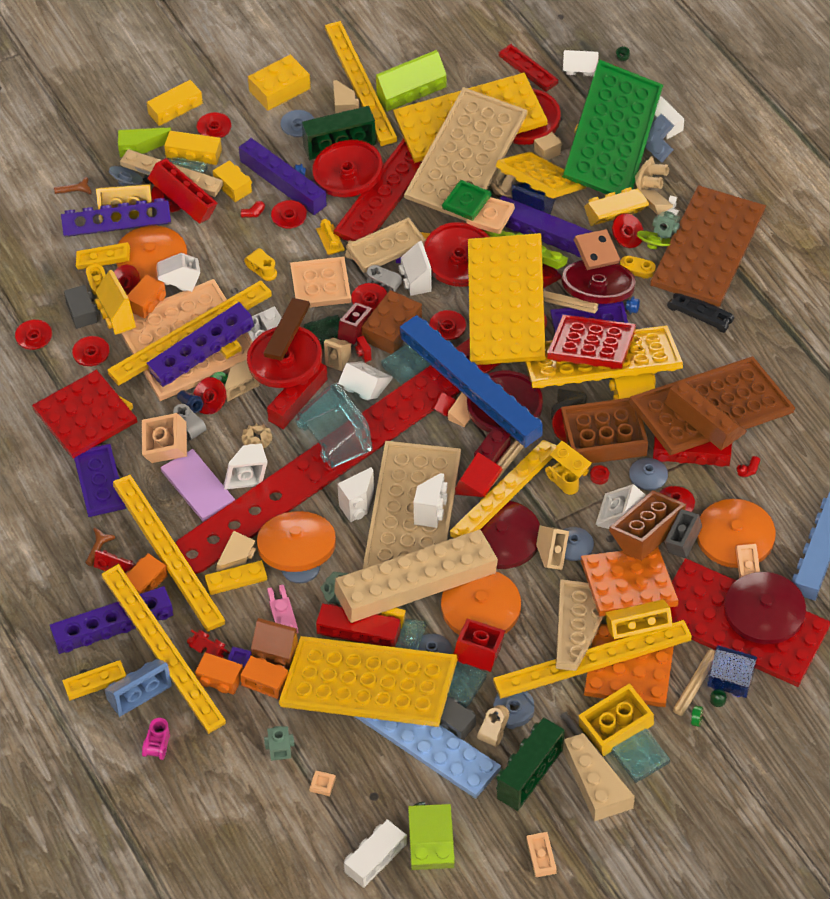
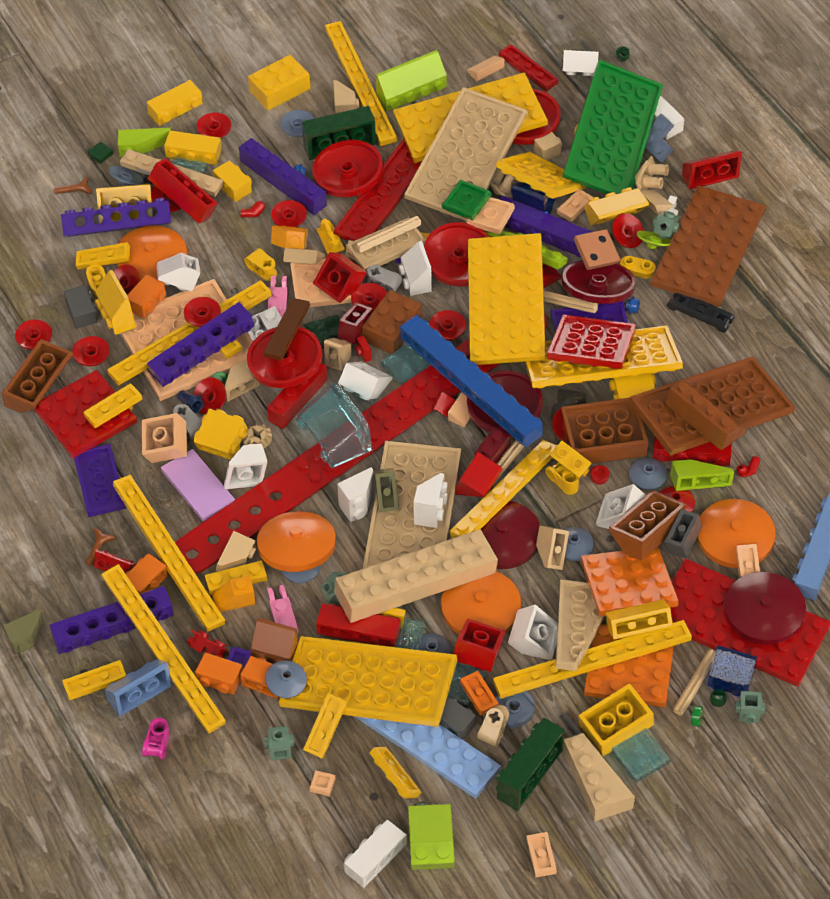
(24, 631): none -> olive slope
(35, 376): none -> dark orange slope
(100, 152): none -> dark green tile
(112, 405): none -> yellow plate
(201, 311): none -> red dish
(220, 434): none -> yellow brick
(234, 594): none -> light orange slope
(279, 295): none -> bright pink hinge
(283, 686): none -> sand blue dish
(289, 237): none -> light orange slope
(302, 256): none -> tan slope
(325, 725): none -> yellow tile
(339, 276): none -> red slope
(386, 489): none -> olive slope
(388, 234): none -> tan axle
(395, 772): none -> yellow plate
(478, 692): none -> orange plate
(486, 67): none -> light nougat slope
(534, 633): none -> white slope
(574, 205): none -> light nougat plate
(699, 475): none -> lime slope
(712, 169): none -> red slope
(750, 707): none -> sand green brick

